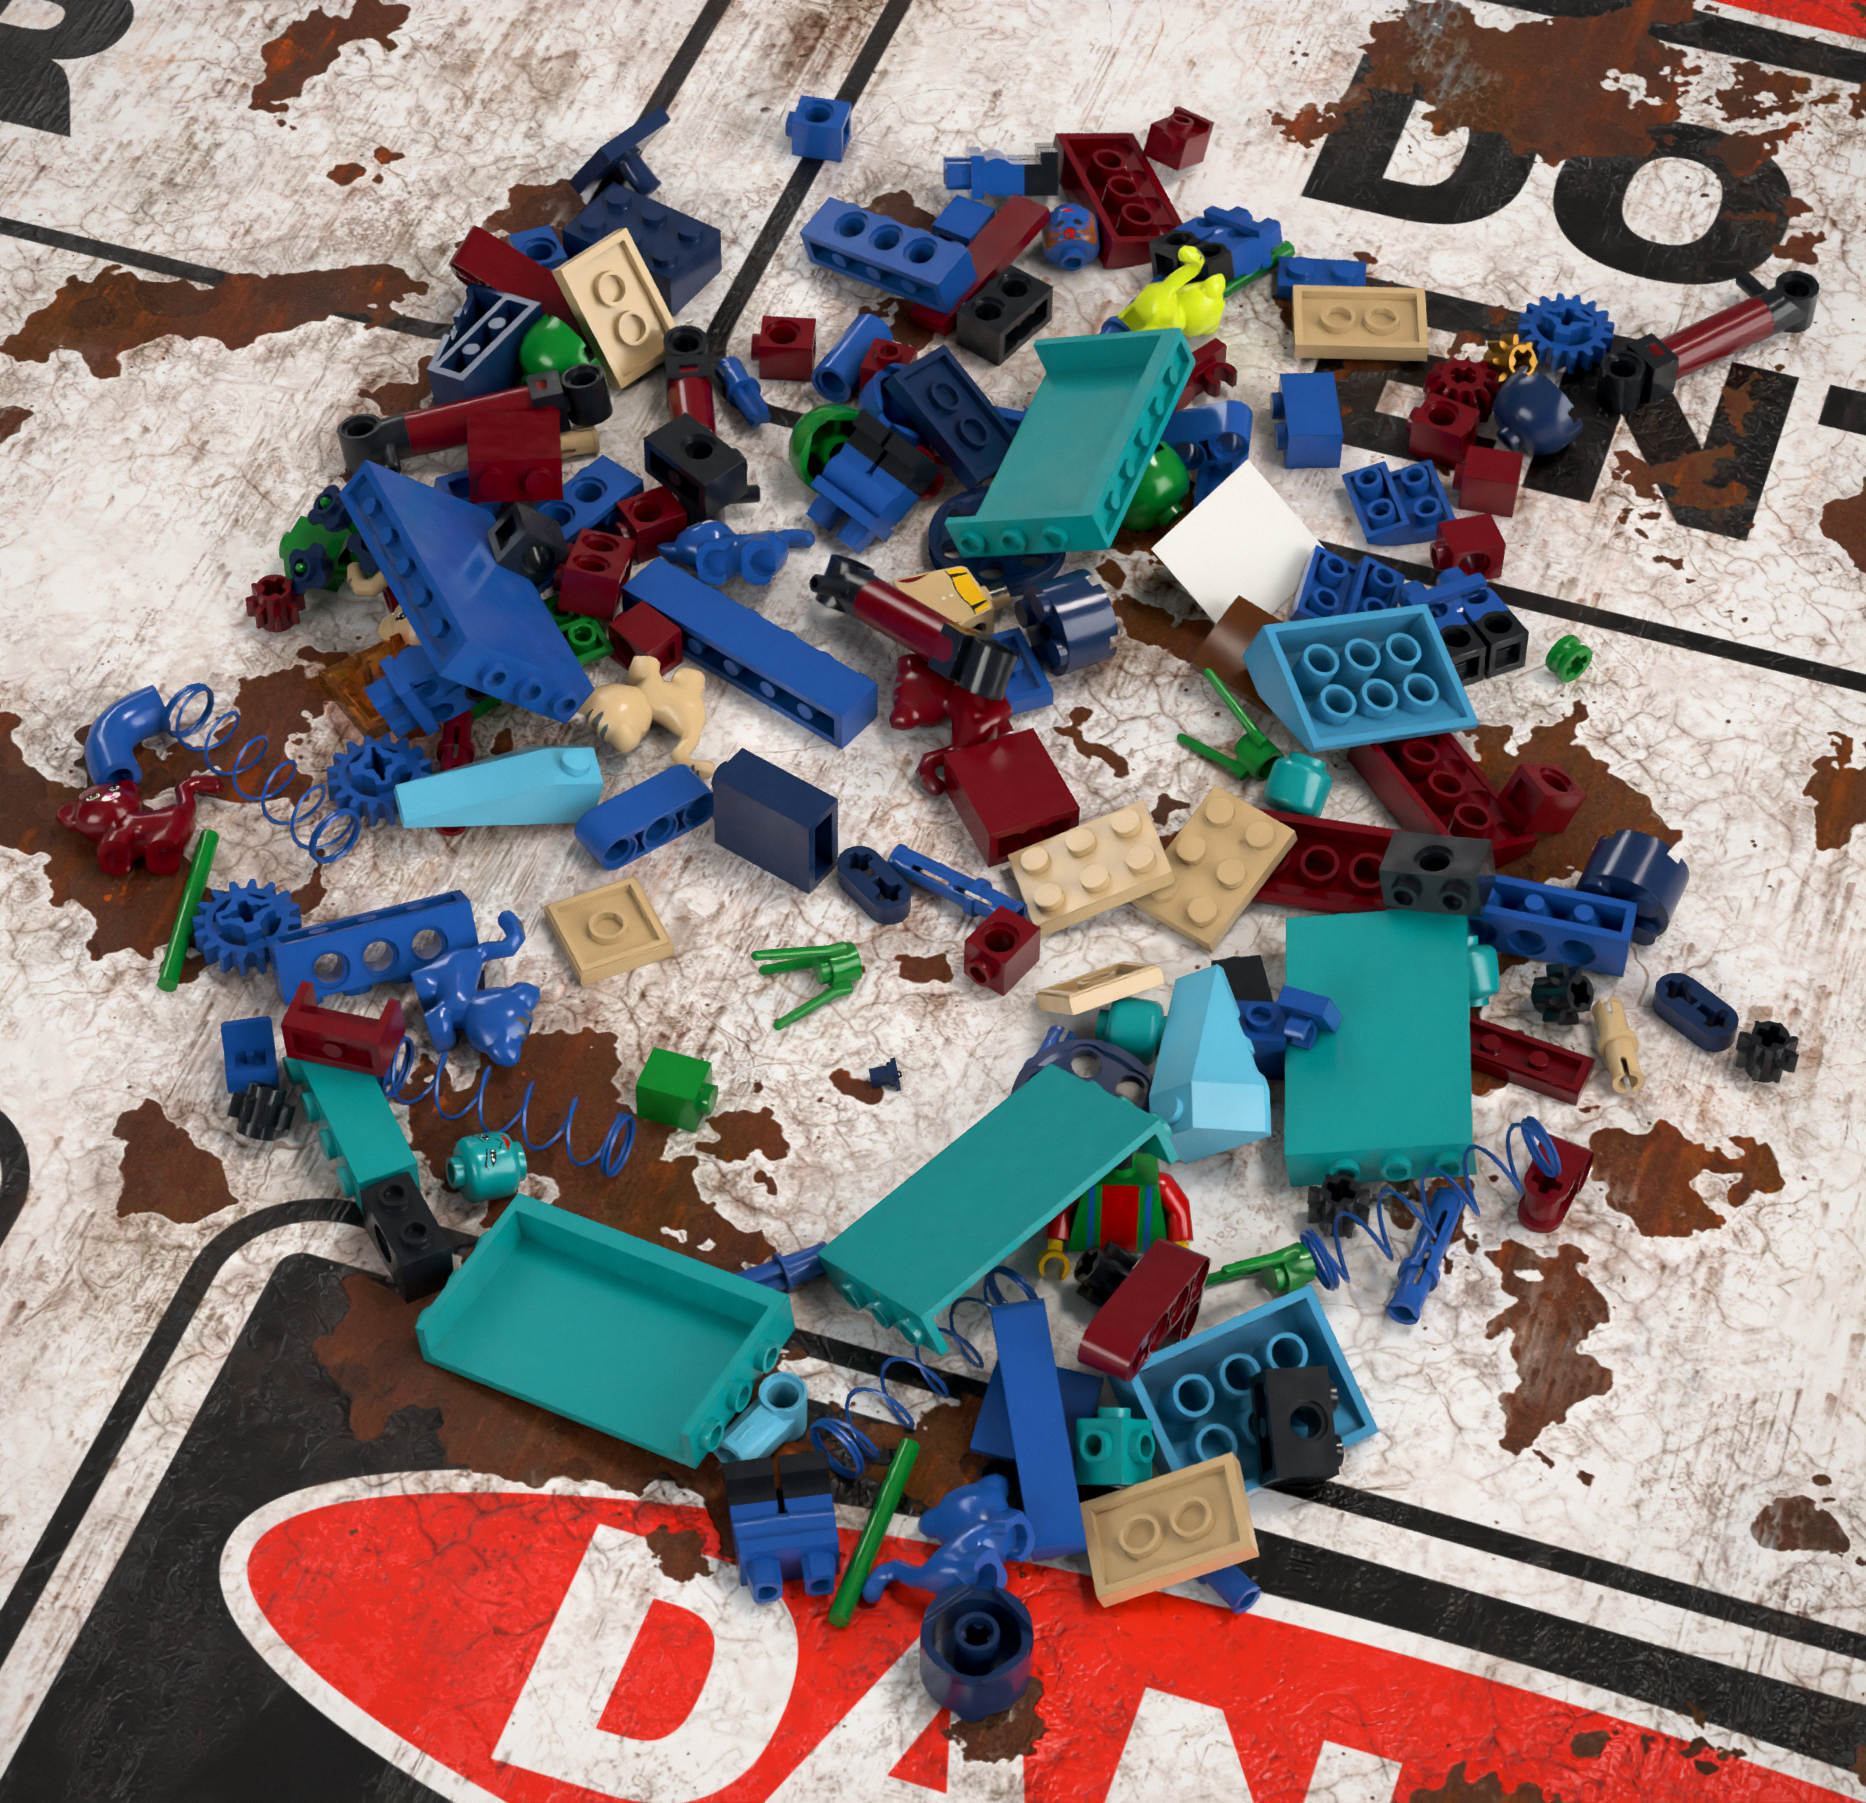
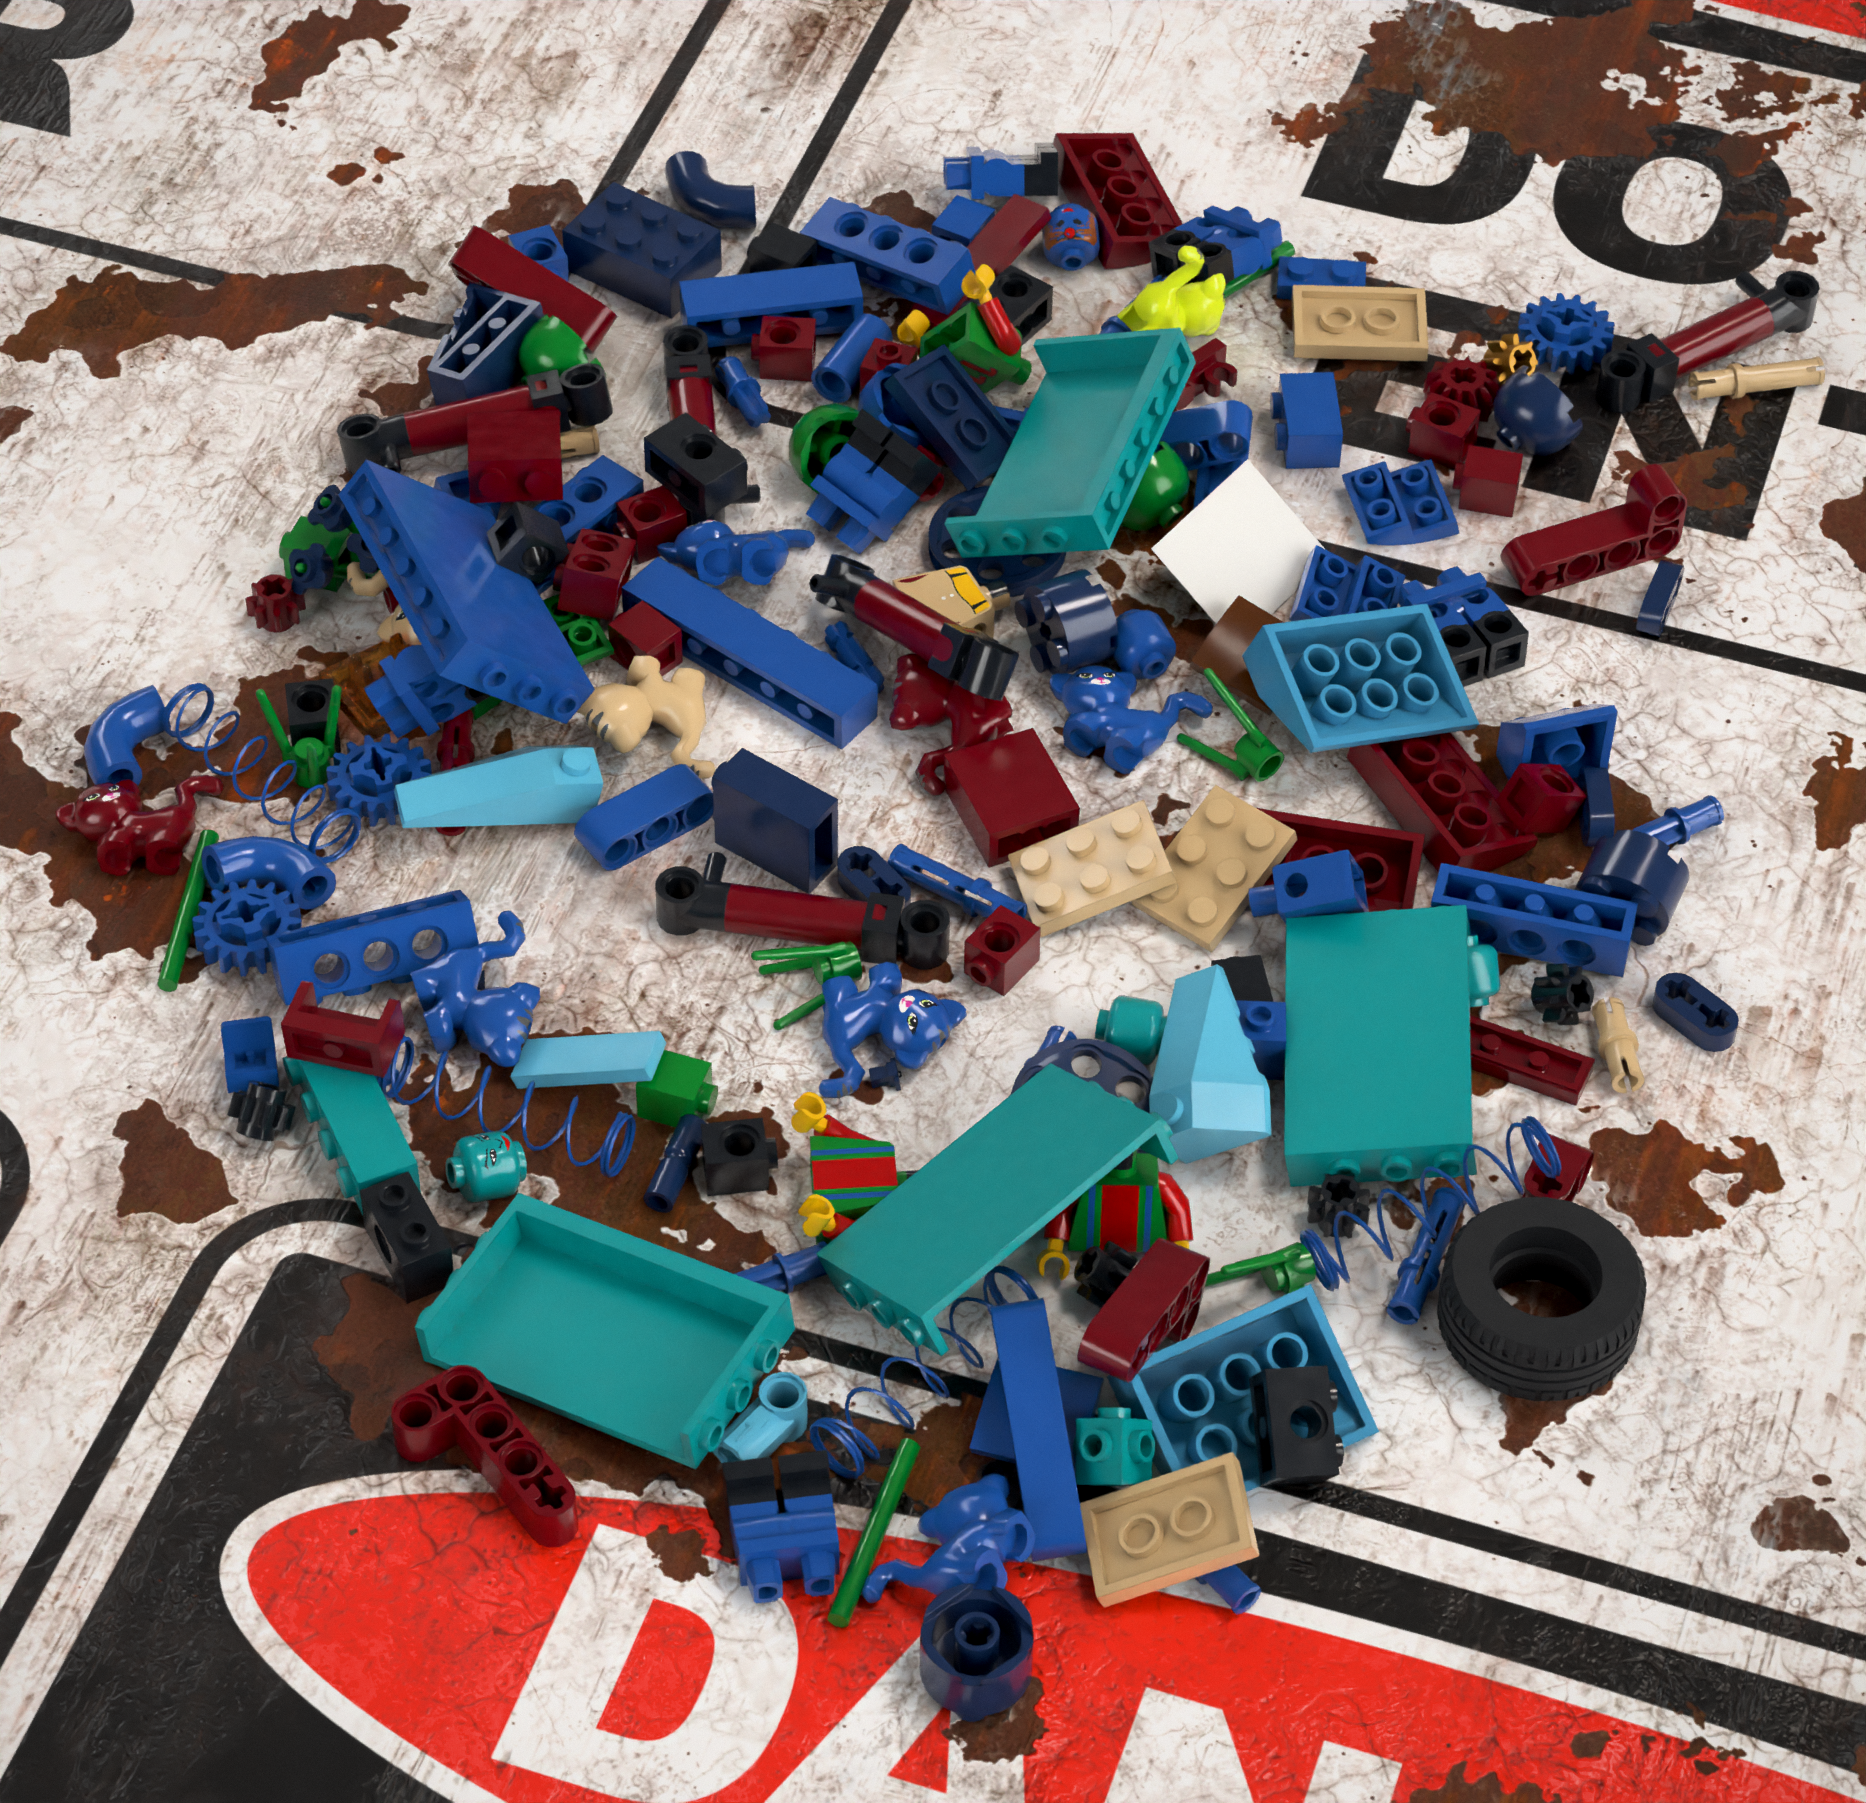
(266, 861): none -> blue cylinder
(309, 710): none -> black brick
(309, 753): none -> green plant
(469, 1423): none -> dark red beam
(589, 1059): none -> medium azure tile
(608, 931): tan tile -> none
(617, 307): tan plate -> none
(623, 155): dark blue tile -> none
(674, 1166): none -> dark blue piece
(706, 198): none -> dark blue cylinder
(734, 305): none -> blue brick
(737, 1156): none -> black brick
(780, 250): none -> black brick
(819, 128): blue brick -> none
(846, 1171): none -> torso
(851, 652): none -> blue axle
(875, 927): none -> piece
(908, 1022): none -> blue animal
(975, 335): none -> torso
(1028, 684): blue plate -> none
(1099, 987): tan tile -> none
(1101, 717): none -> blue animal
(1143, 644): none -> blue head
(1179, 139): dark red brick -> none
(1298, 785): teal head -> none
(1306, 1015): blue tile -> none
(1330, 883): none -> blue torso
(1437, 873): black brick -> none
(1471, 545): dark red brick -> none
(1531, 1353): none -> black tyre
(1563, 737): none -> blue slope
(1568, 658): green bush -> none
(1597, 809): none -> dark blue beam
(1602, 541): none -> dark red beam
(1660, 598): none -> dark blue beam
(1681, 823): none -> blue axle
(1740, 380): none -> tan pin
(1767, 1051): black gear -> none

